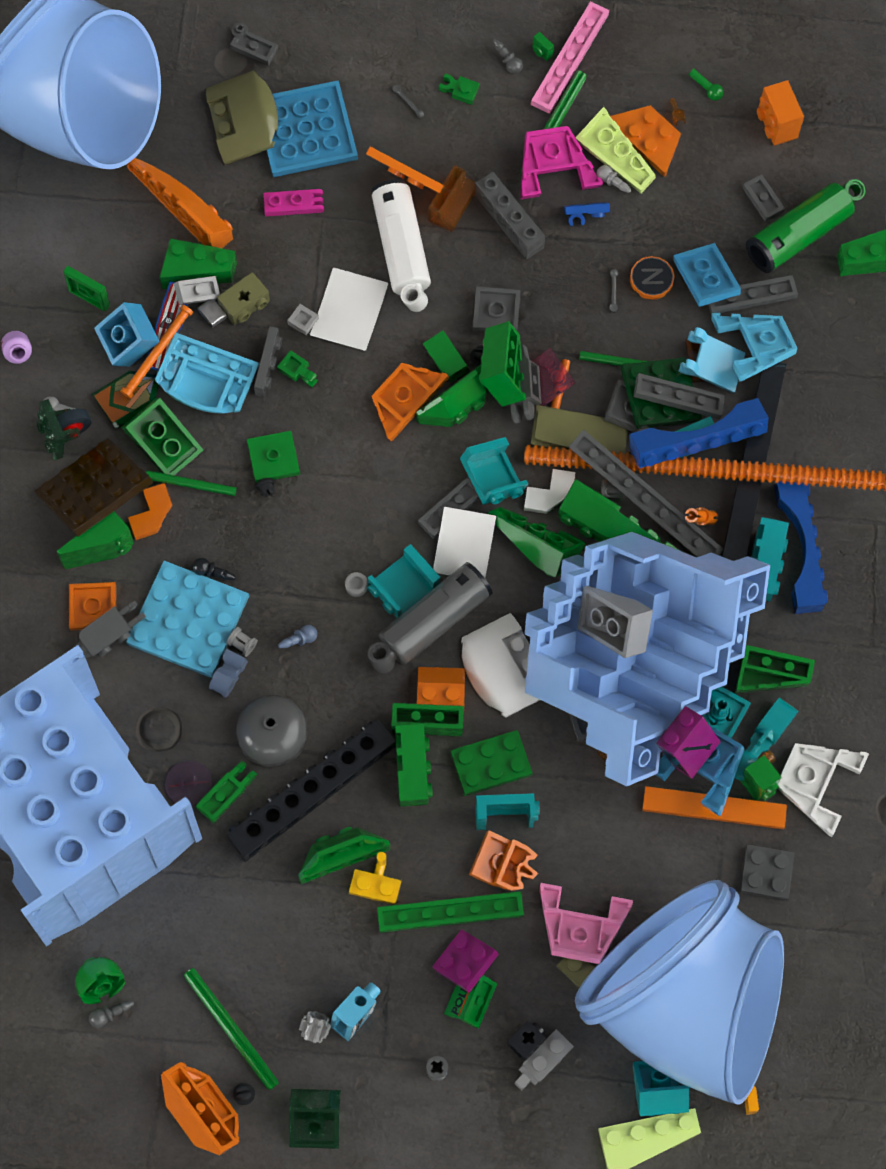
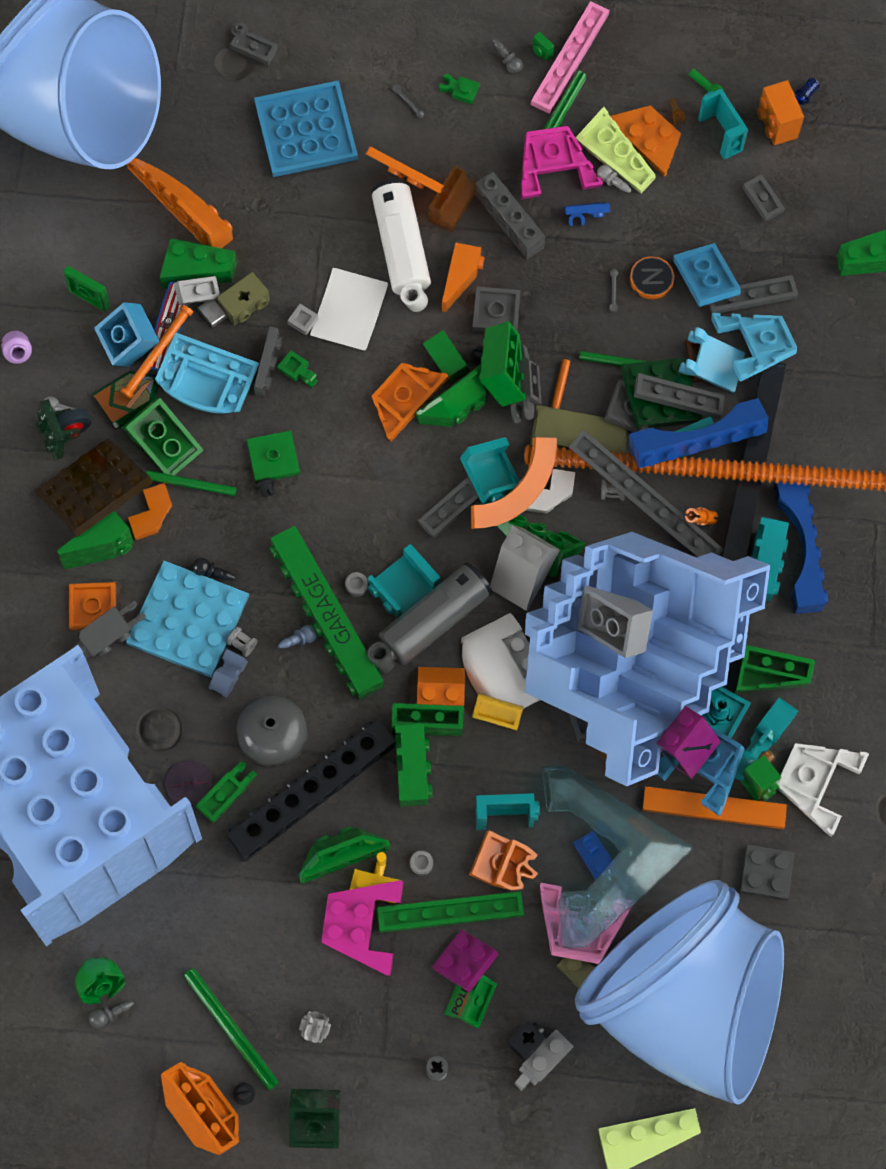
(243, 116): olive slope -> none
(293, 202): dark pink hinge -> none
(326, 612): none -> green brick
(350, 923): none -> dark pink wing
(354, 1010): medium azure torso -> none
(421, 863): none -> light grey tile
(462, 272): none -> orange slope
(463, 539): white sticker -> none
(491, 763): green plate -> none
(497, 711): none -> yellow tile
(522, 566): none -> light grey slope
(524, 493): none -> orange tile
(553, 376): clear pink wing -> none
(593, 853): none -> blue plate
(598, 516): green wedge -> none
(643, 859): none -> clear light blue wedge
(657, 1092): teal slope -> none
(735, 134): none -> teal panel
(751, 1102): light orange tile -> none
(803, 95): none -> clear blue pin
(804, 225): green piece -> none

